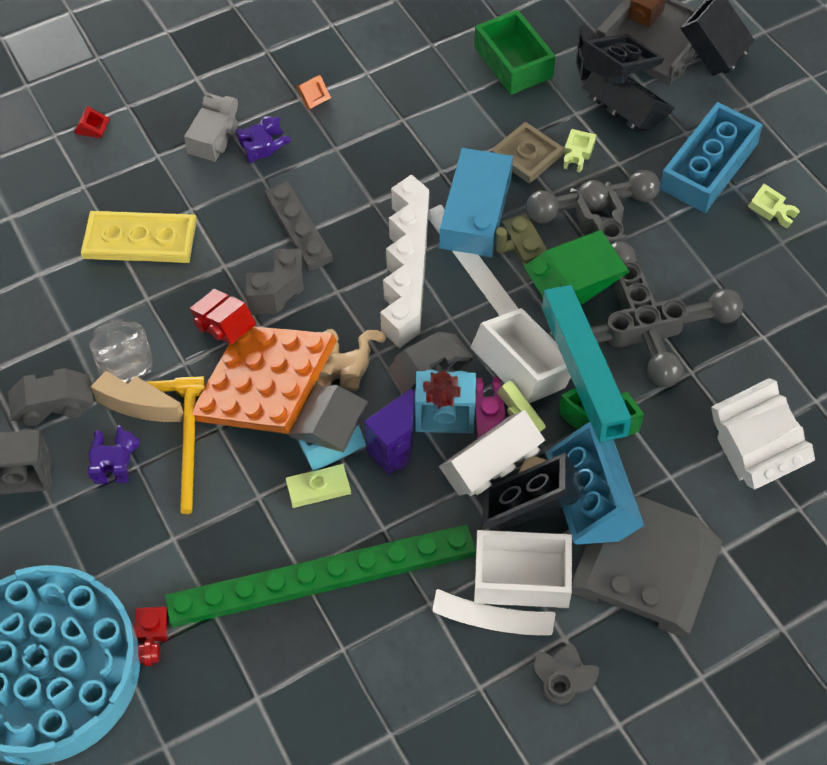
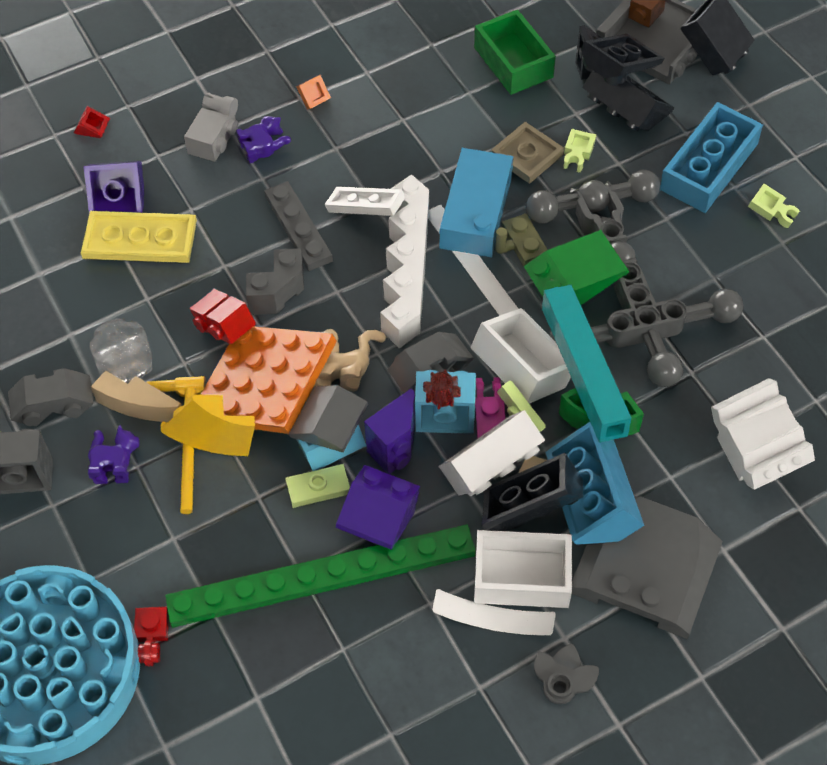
(115, 186): none -> slope
(204, 427): none -> yellow slope
(365, 201): none -> white plate
(378, 507): none -> dark purple slope

